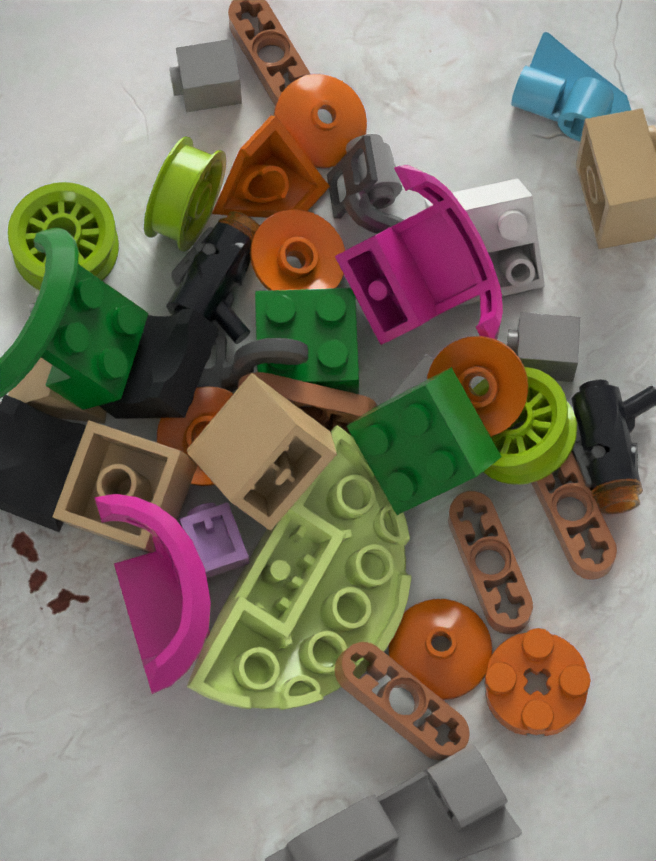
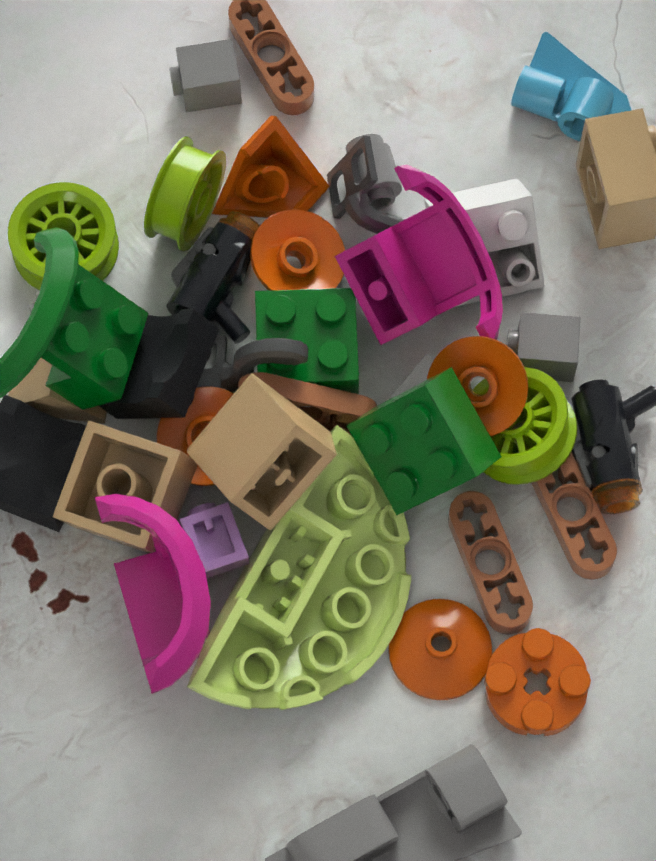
(298, 112): orange dish -> none
(381, 665): nougat beam -> none

